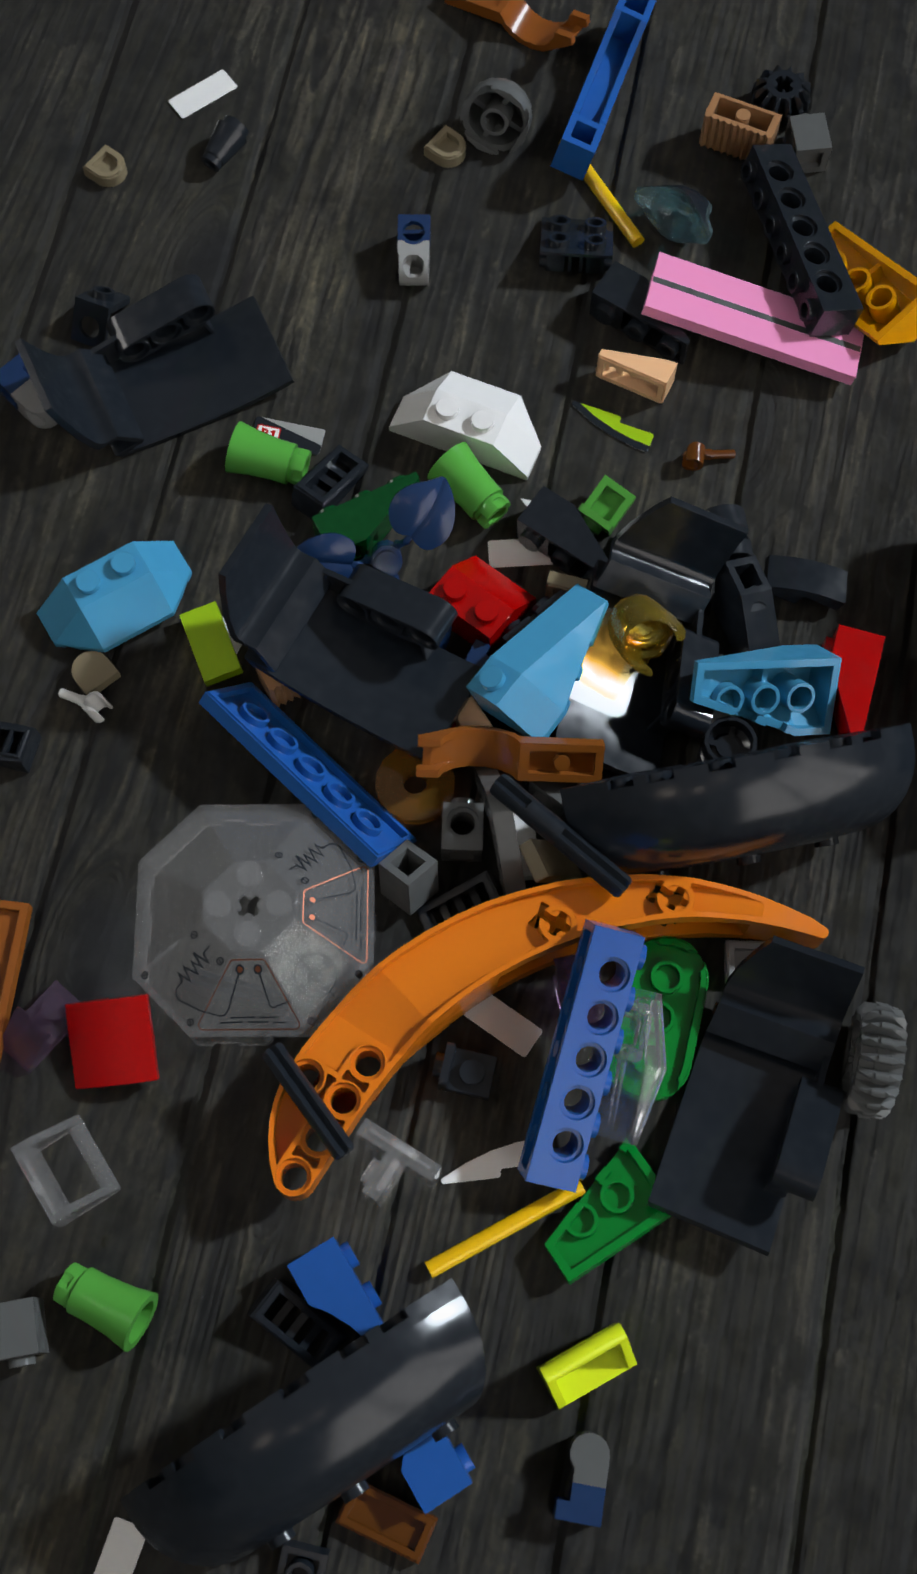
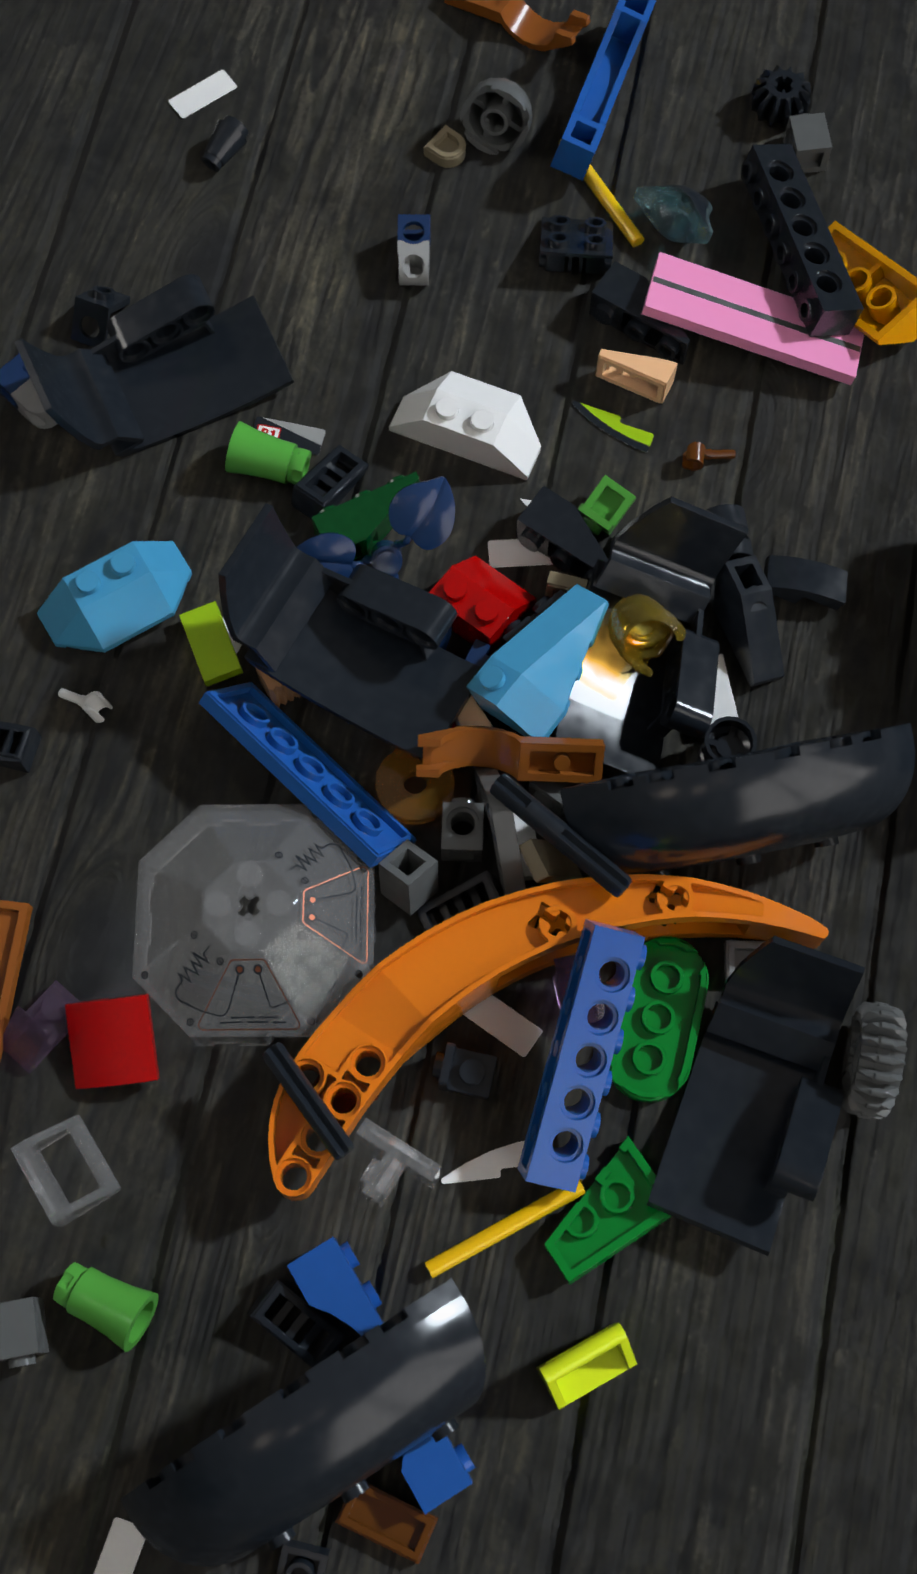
(93, 671): dark tan tile -> none
(106, 167): dark tan tile -> none
(471, 485): bright green plant -> none
(588, 1481): leg -> none
(635, 1070): clear piece -> none
(737, 125): medium nougat brick -> none
(772, 686): dark azure wedge -> none
(857, 676): red slope -> none

